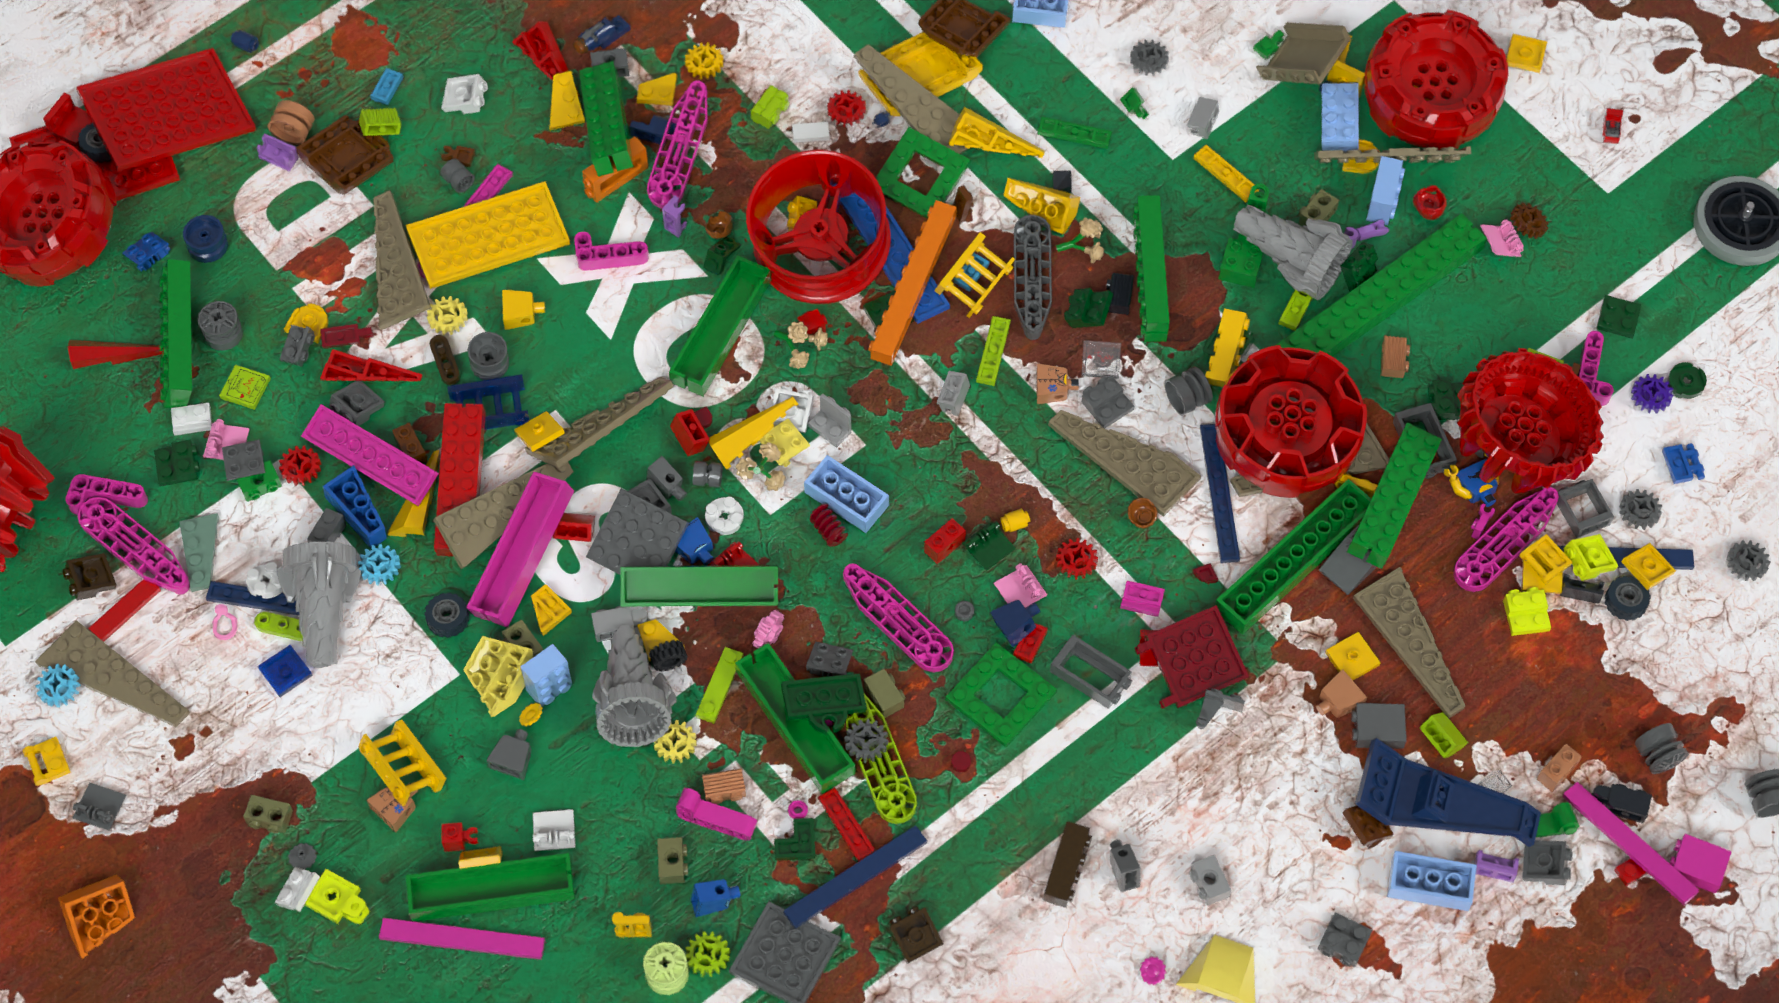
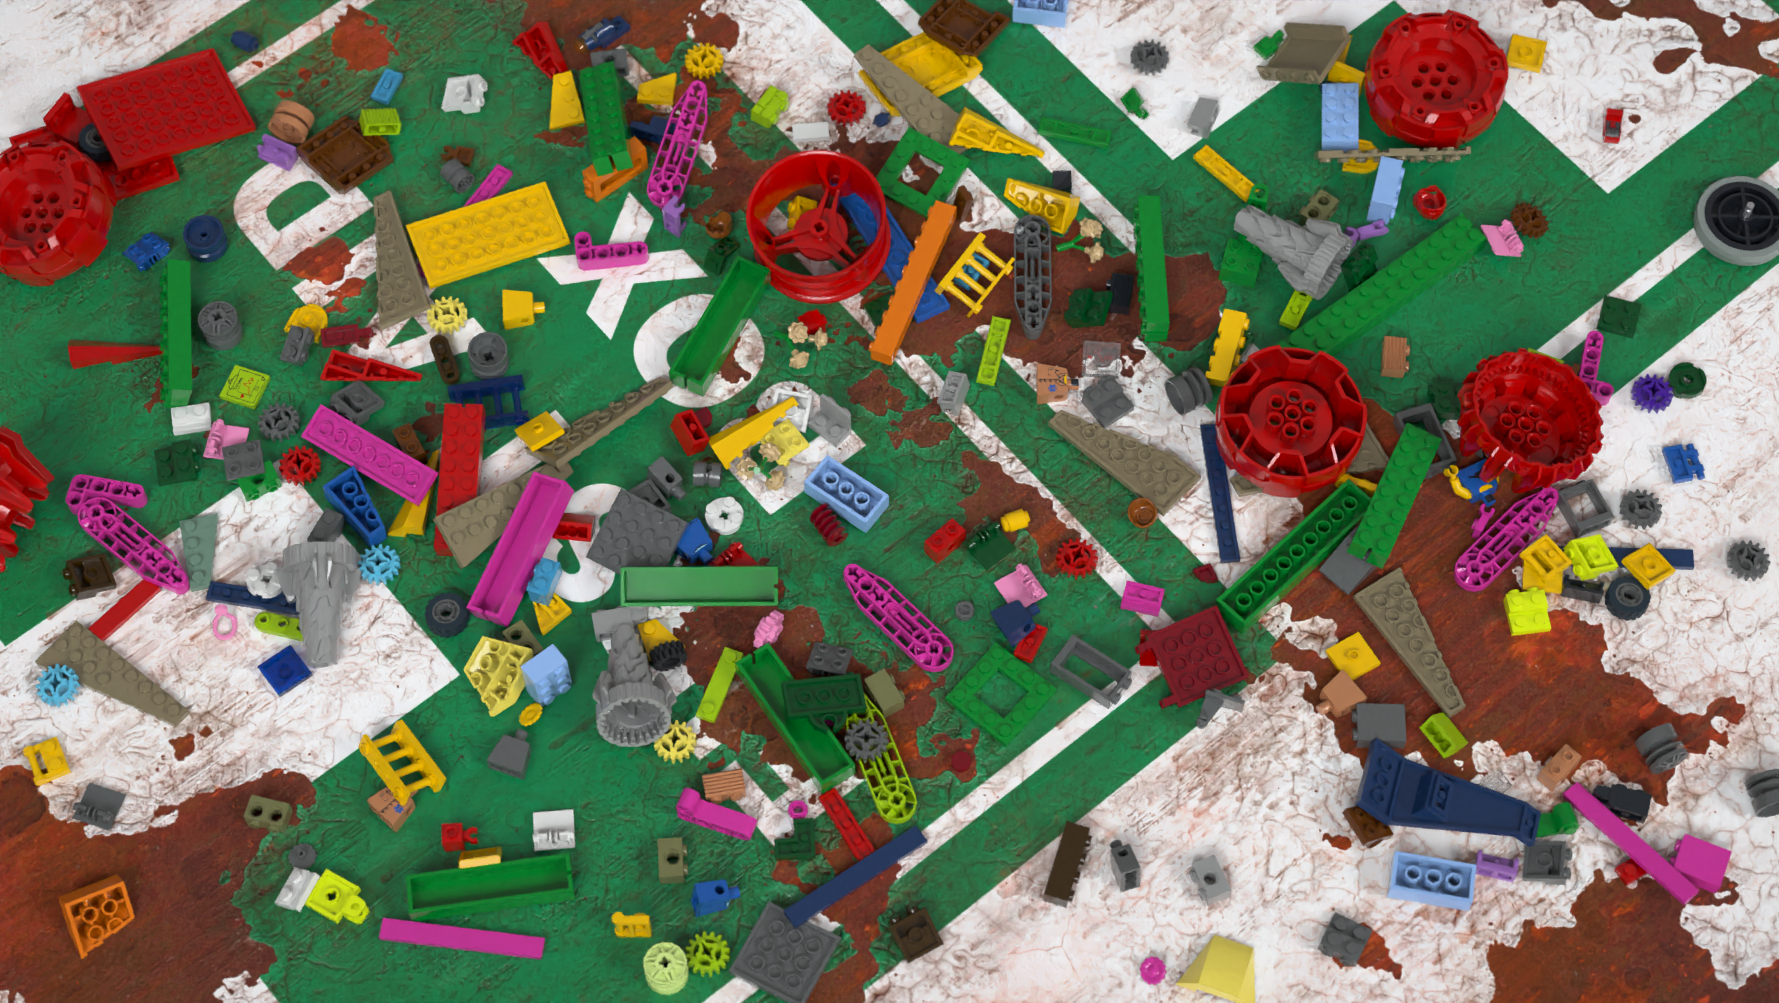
(277, 419): none -> dark grey gear
(545, 581): none -> dark azure brick

